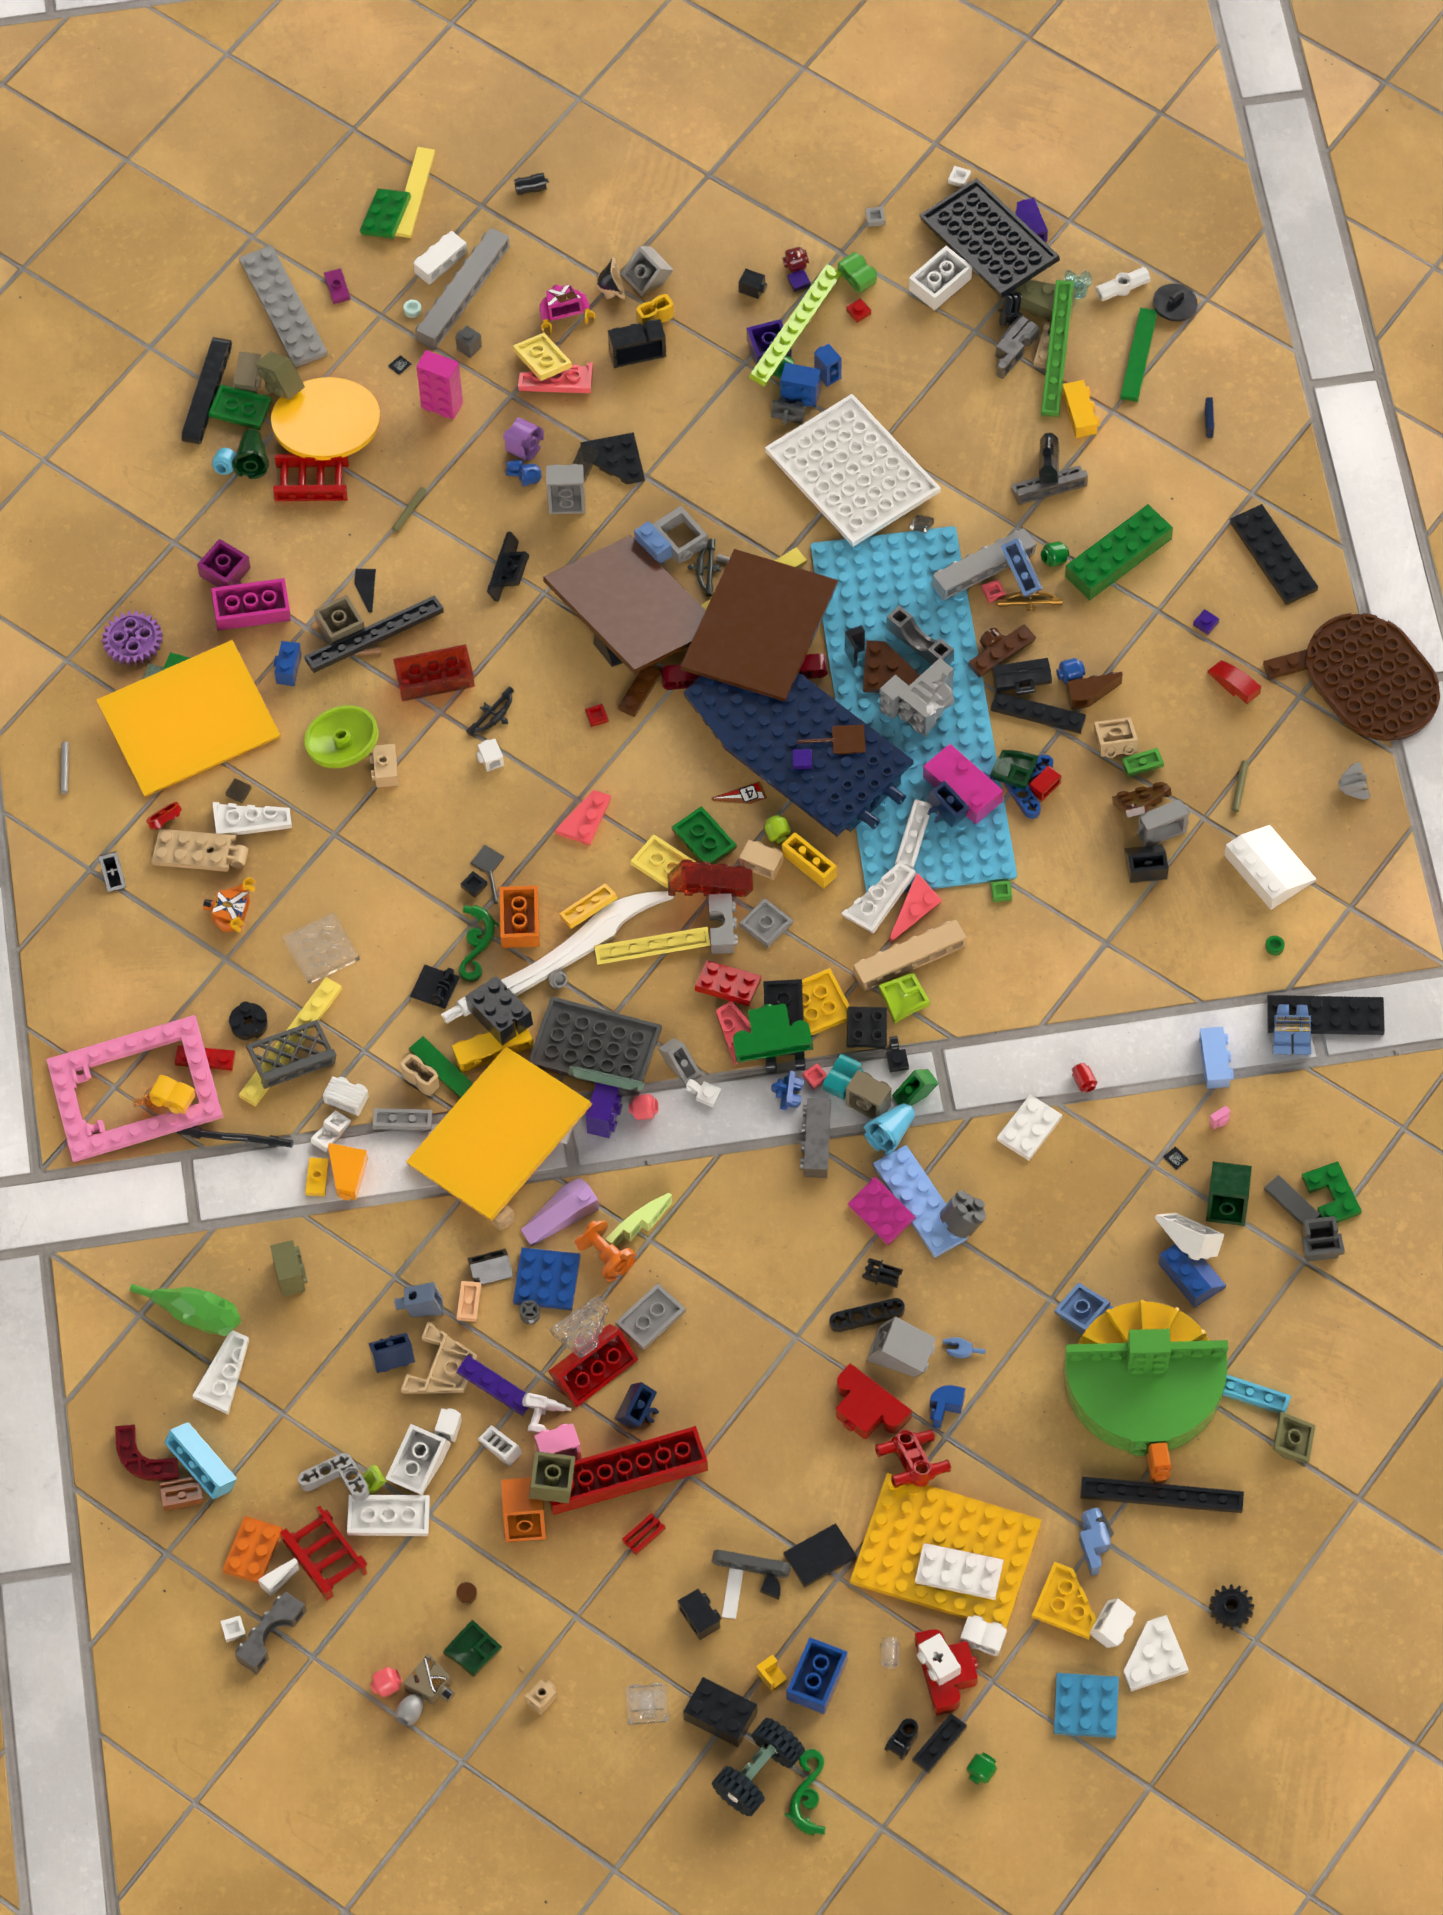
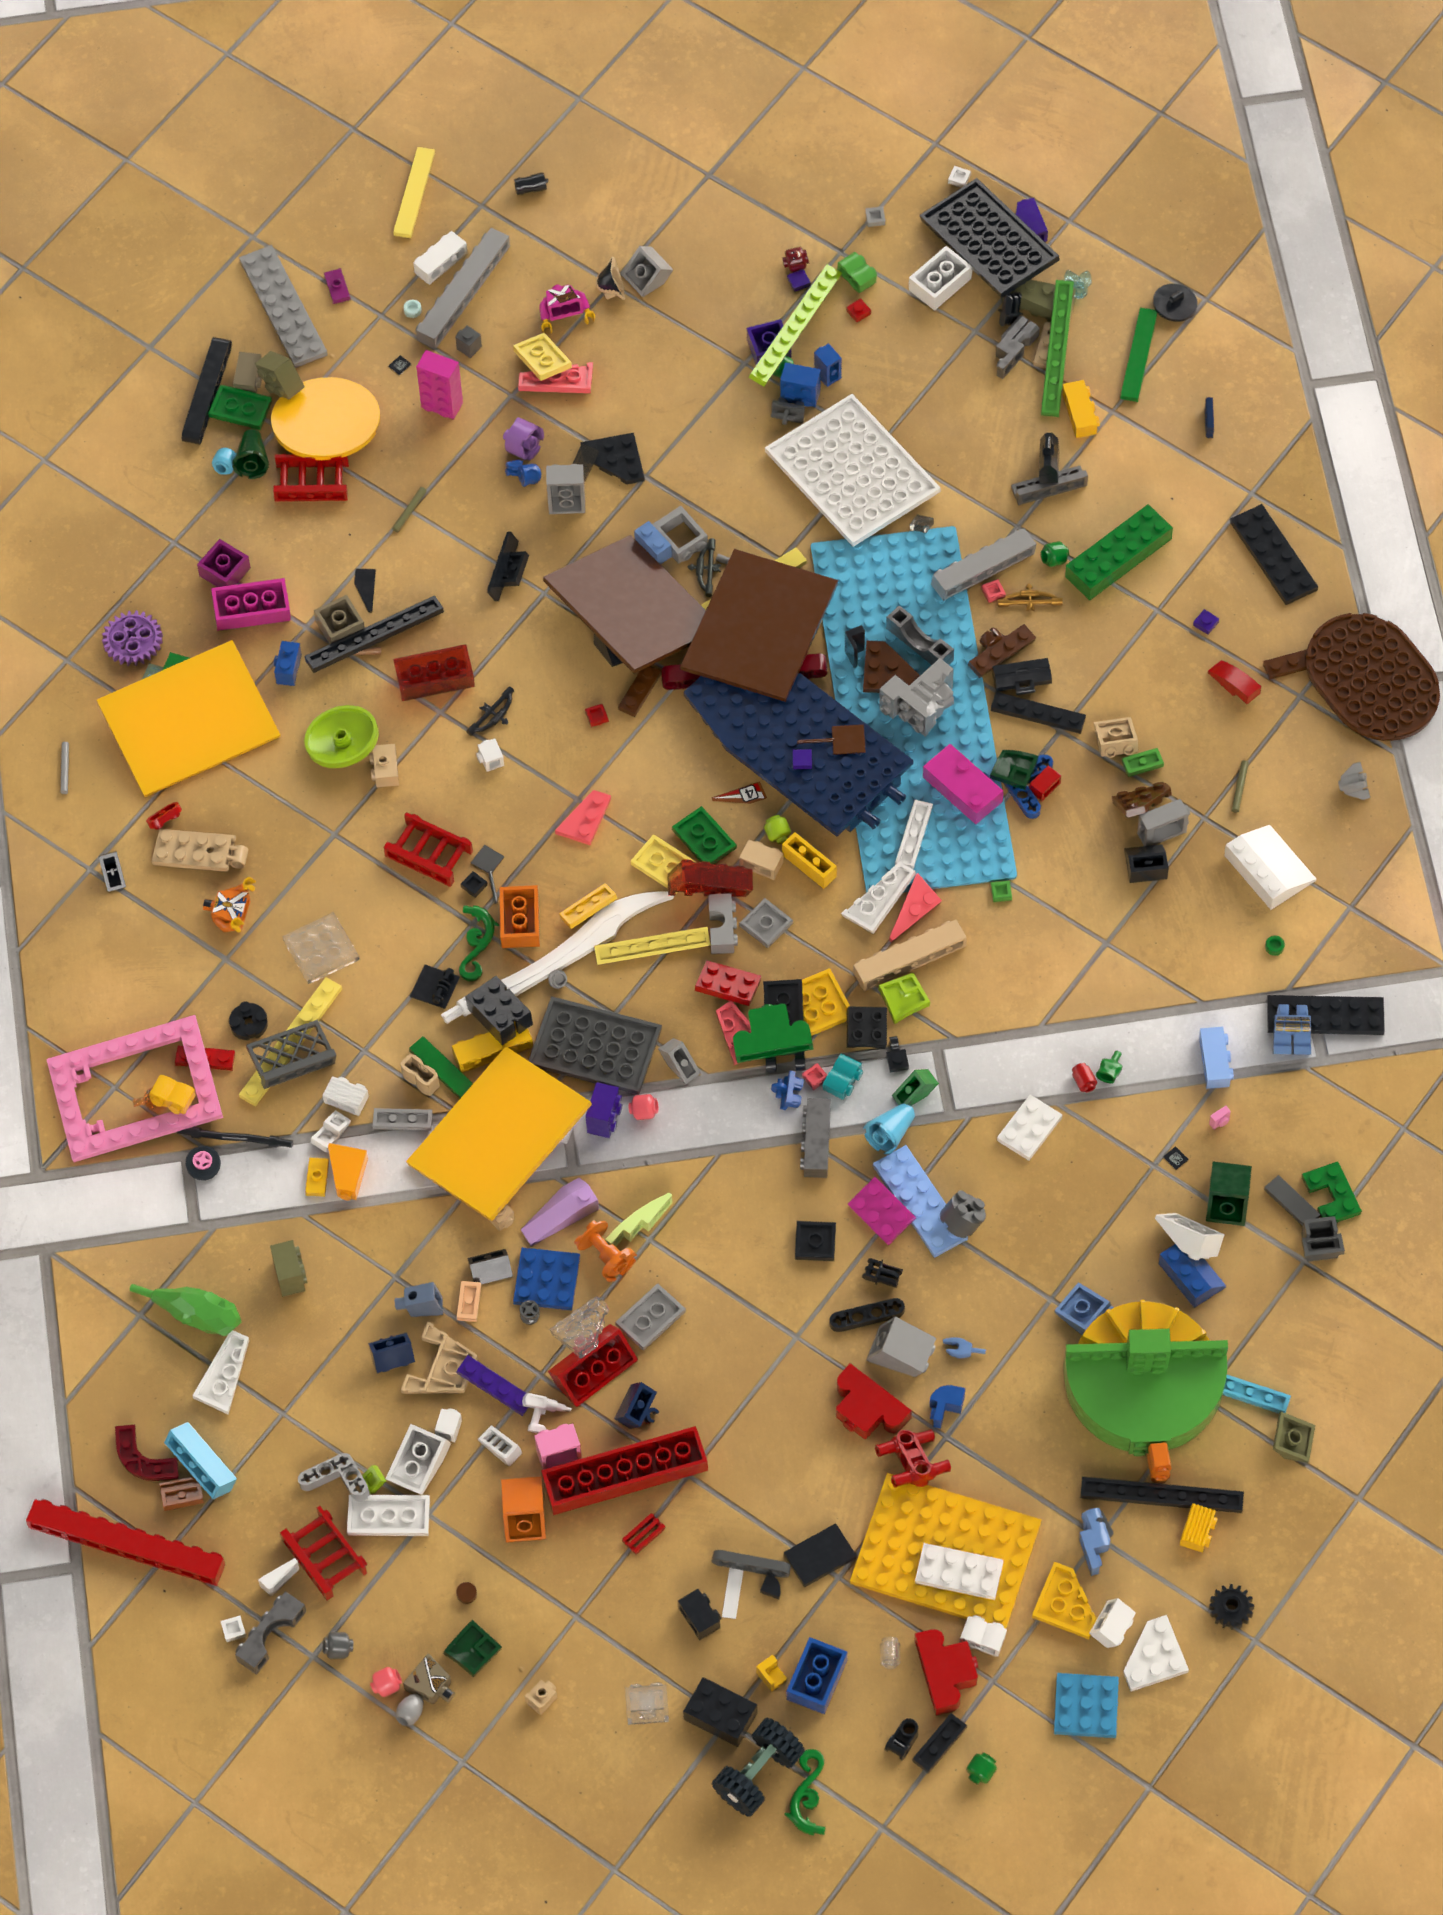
(126, 1542): none -> red brick
(200, 1156): none -> black wheel
(238, 790): clear smoke tile -> none
(249, 819): white wing -> none
(252, 1549): orange plate -> none
(337, 1645): none -> dark grey head
(385, 213): green plate -> none
(428, 866): none -> red fence
(552, 1477): olive brick -> none
(605, 1078): sand green tile -> none
(637, 343): black piece -> none
(659, 308): yellow brick -> none
(706, 1094): white plate -> none
(752, 283): black brick -> none
(815, 1241): none -> black plate
(868, 1095): dark tan brick -> none
(937, 1648): white brick -> none
(947, 804): dark blue brick -> none
(1021, 567): medium blue brick -> none
(1070, 670): blue head -> none
(1089, 690): reddish brown slope -> none
(1110, 1068): none -> green piece
(1122, 284): white piece -> none
(1197, 1528): none -> yellow brick

